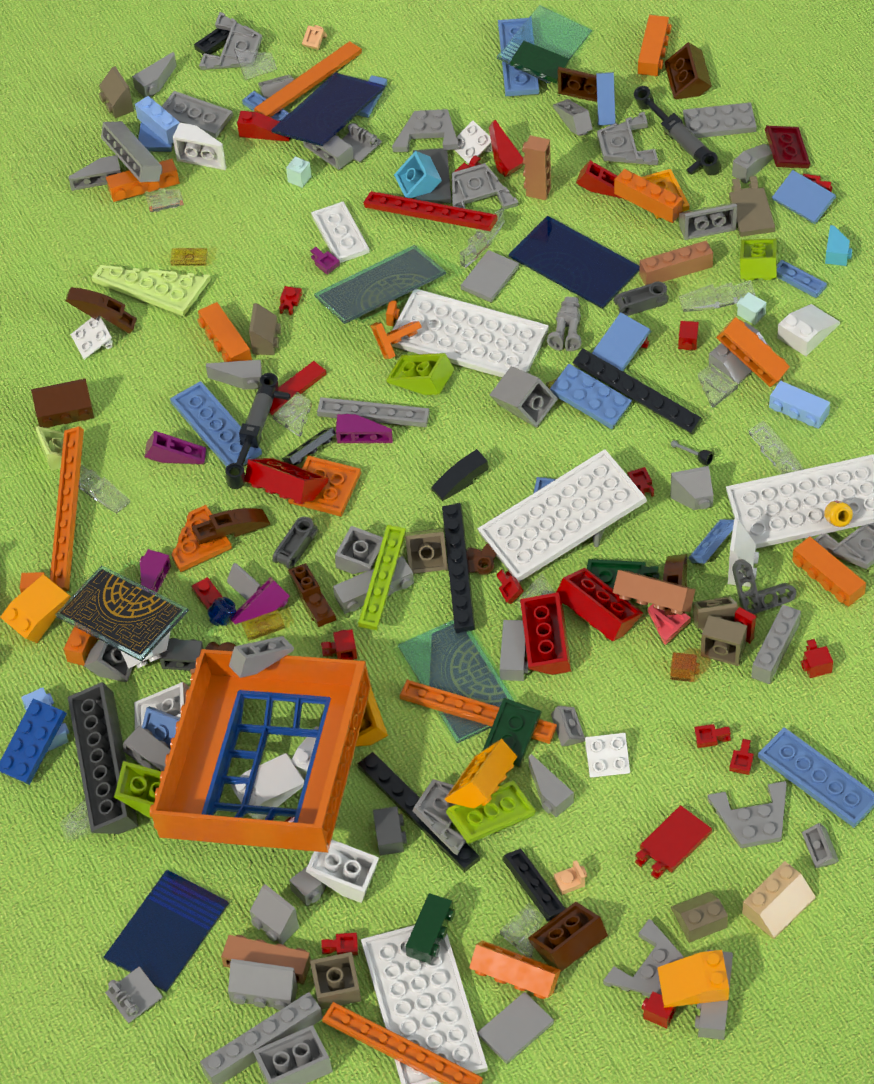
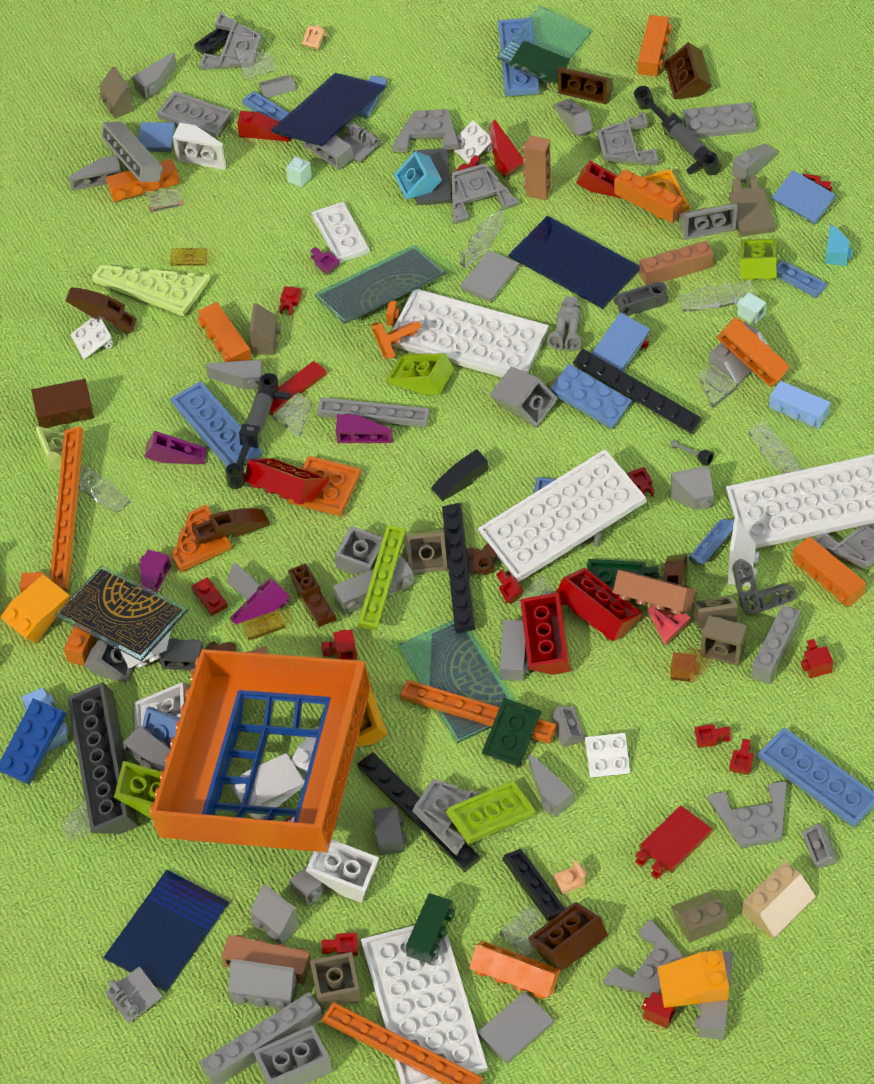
(157, 119): light blue brick -> none
(221, 611): clear blue head -> none
(256, 656): light grey slope -> none
(295, 542): dark grey piece -> none
(308, 79): orange tile -> none
(309, 446): plate -> none
(430, 211): red plate -> none
(482, 776): light orange slope -> none
(605, 98): medium blue tile -> none
(688, 335): red brick -> none
(748, 619): red plate -> none
(787, 147): dark red tile -> none
(806, 328): white slope -> none
(838, 513): yellow head -> none

